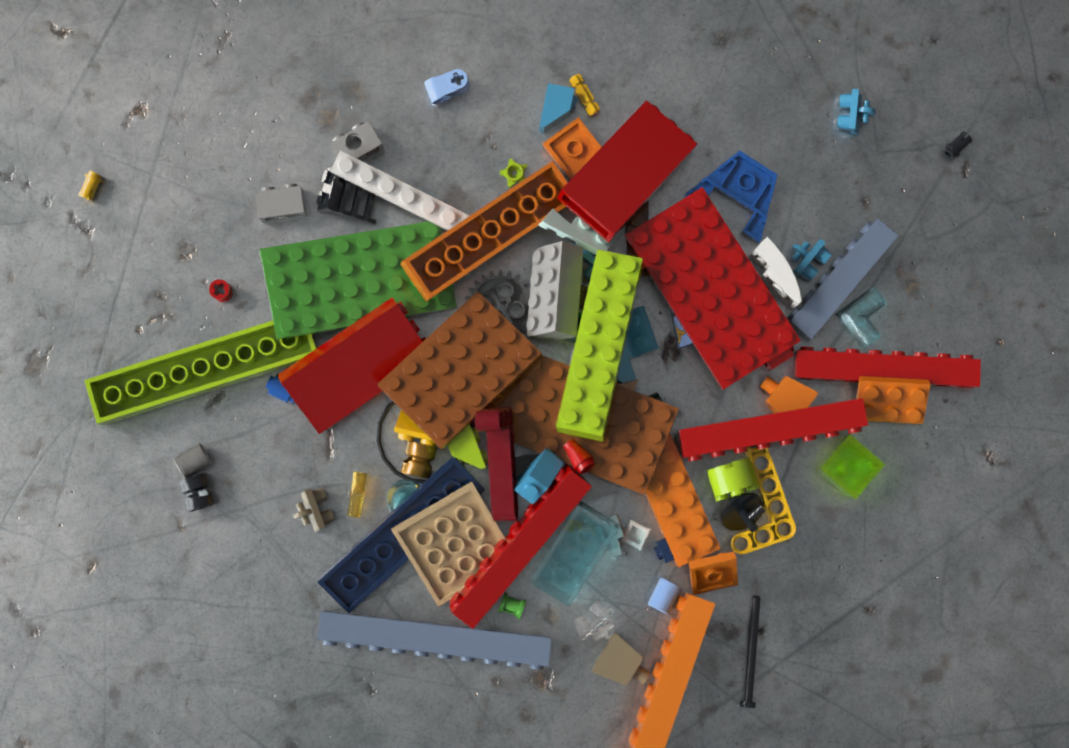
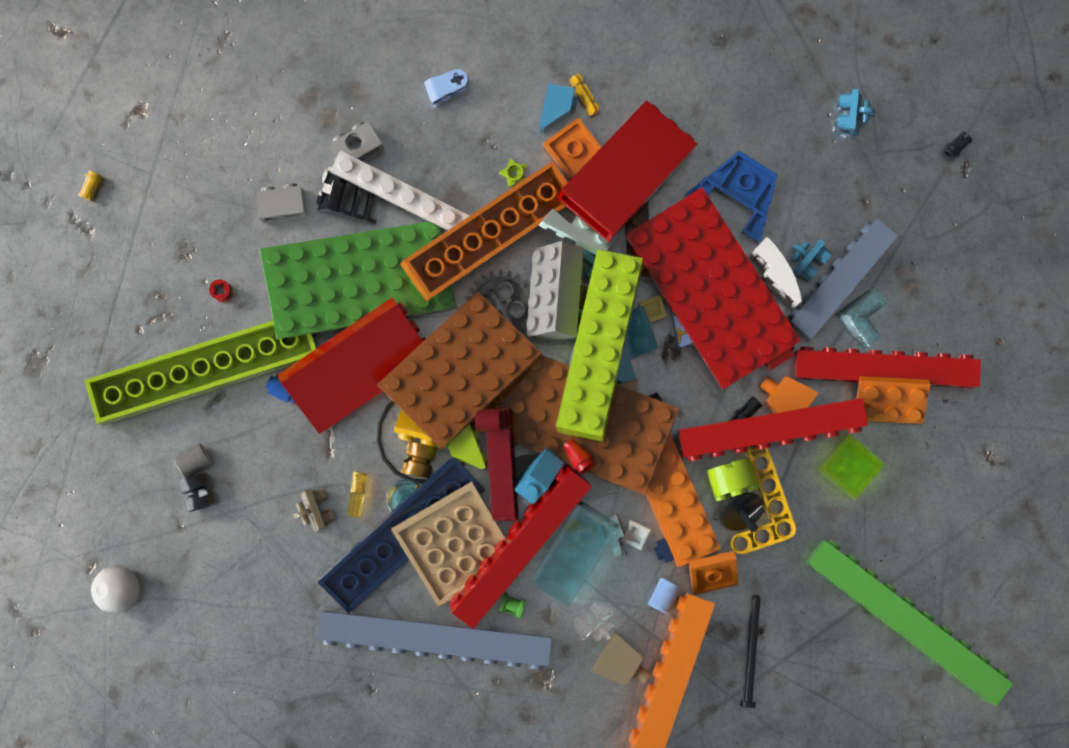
(115, 589): none -> white piece
(654, 308): none -> light yellow plate
(747, 409): none -> black pin
(910, 623): none -> bright green brick

